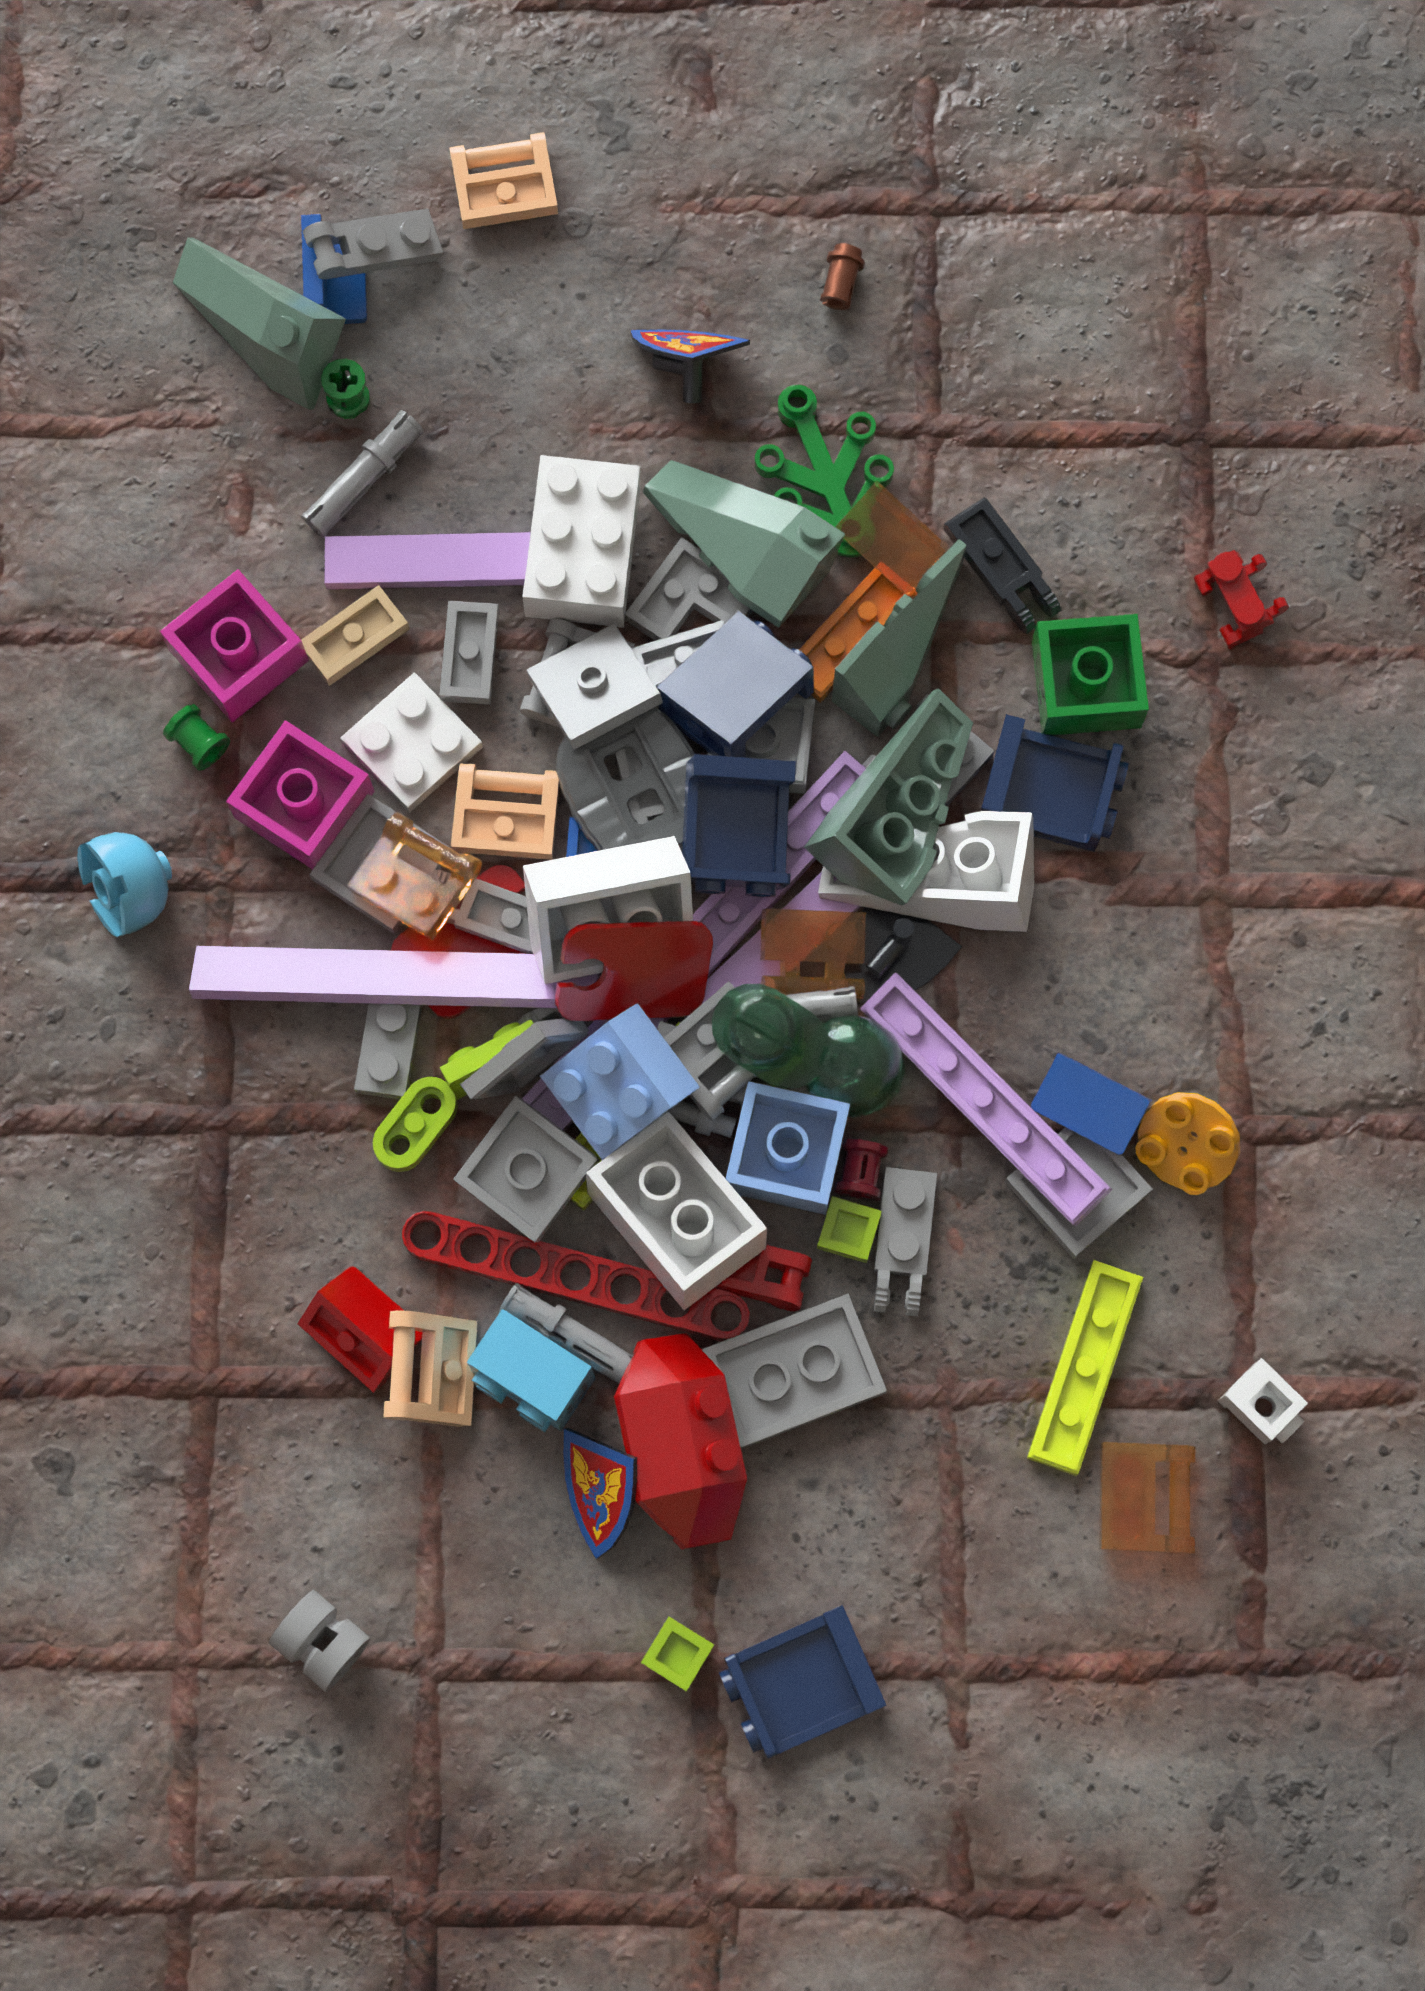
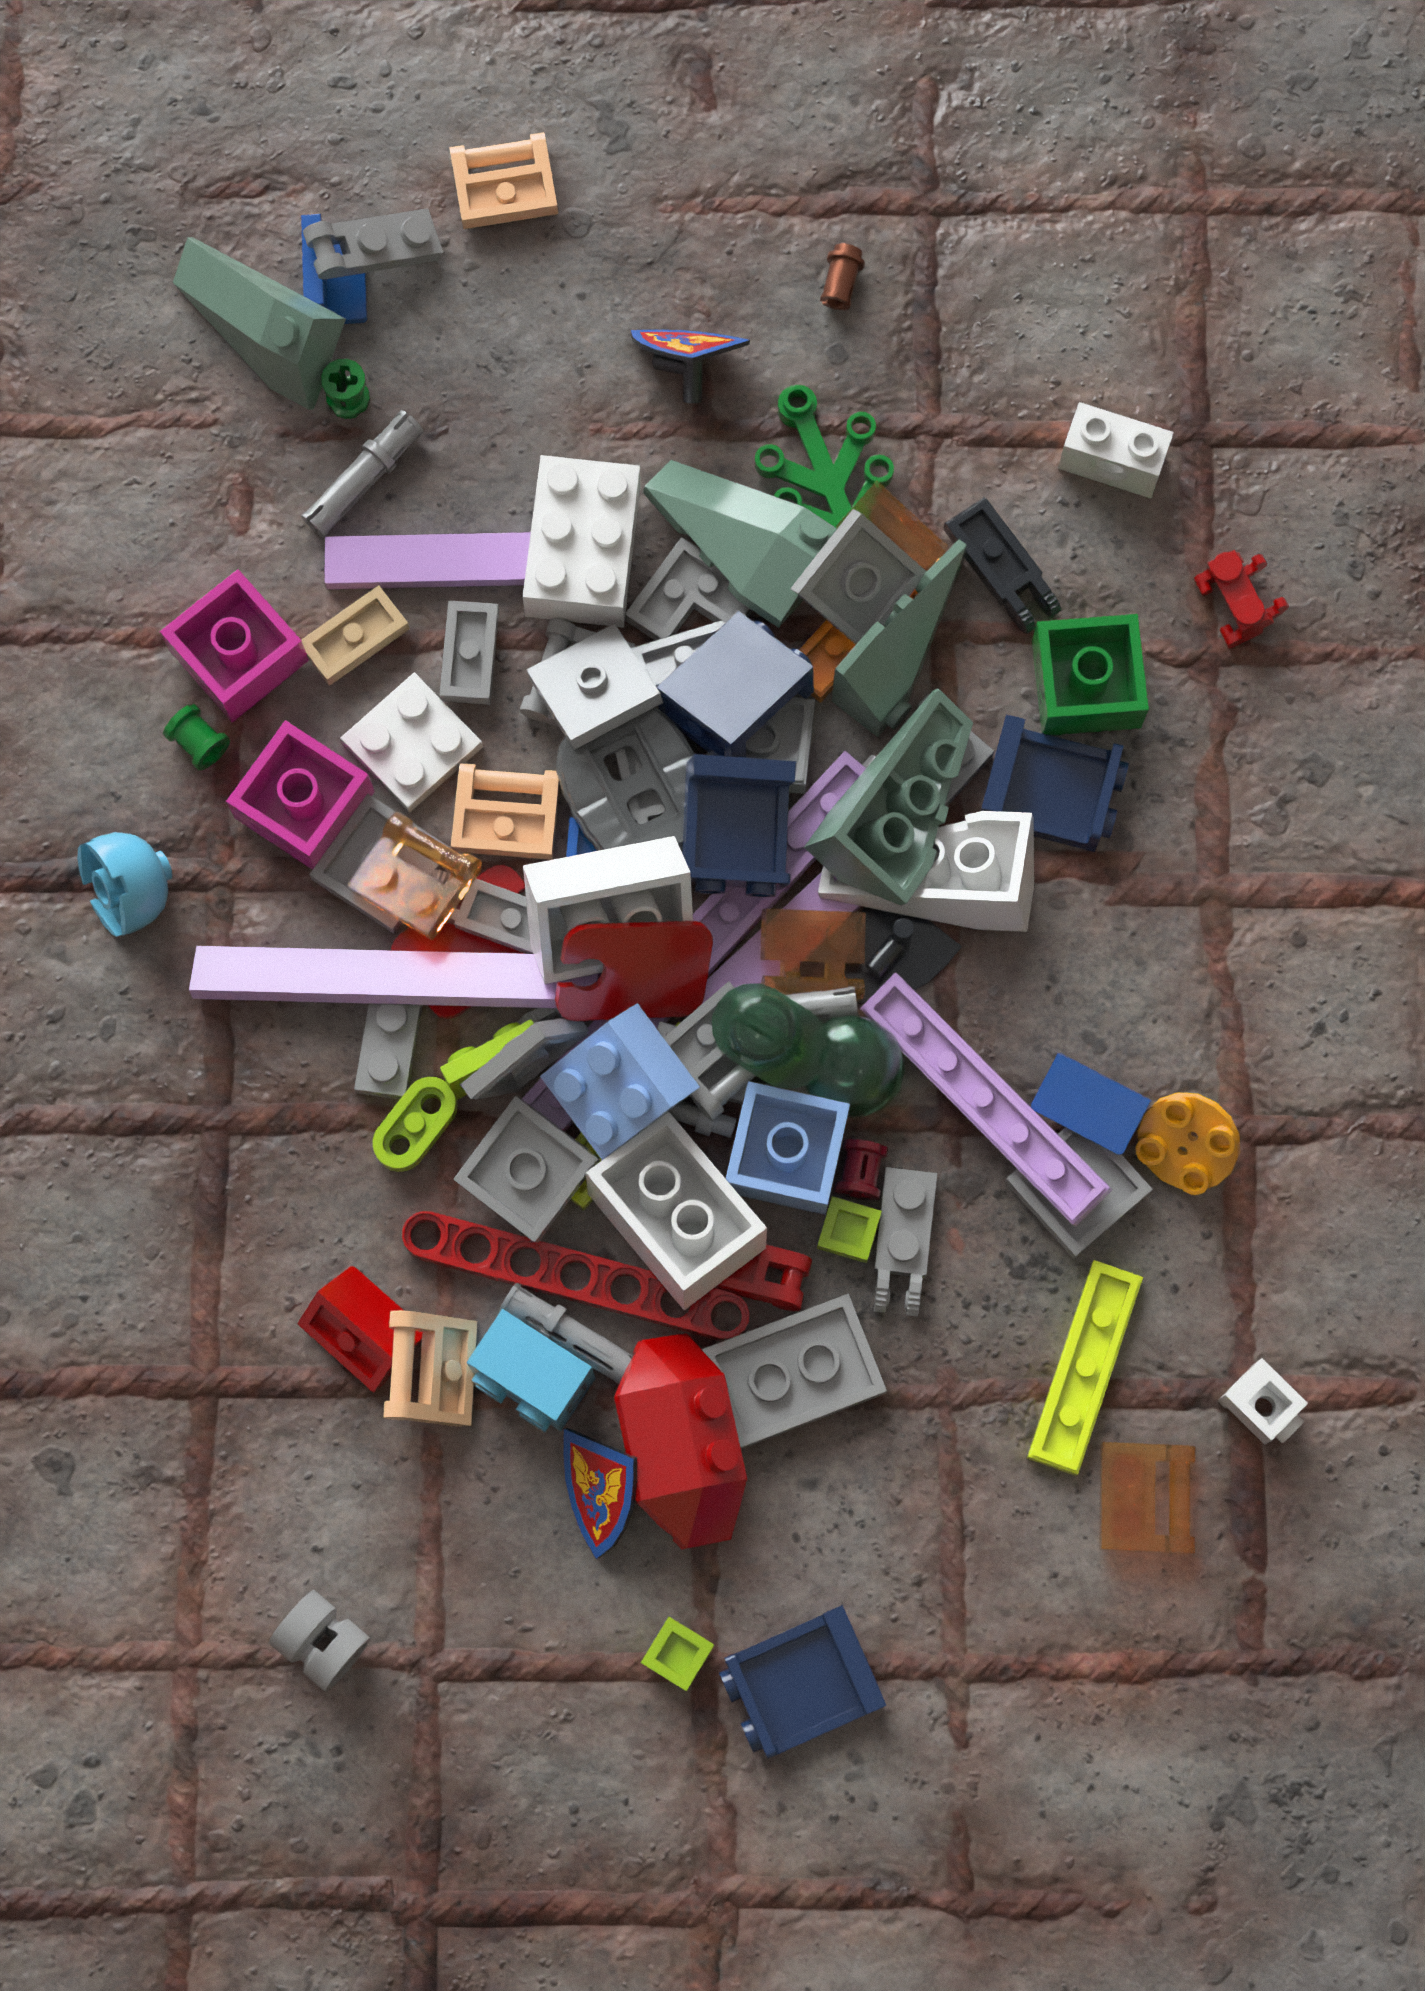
(857, 577): none -> light grey plate
(1115, 450): none -> white brick

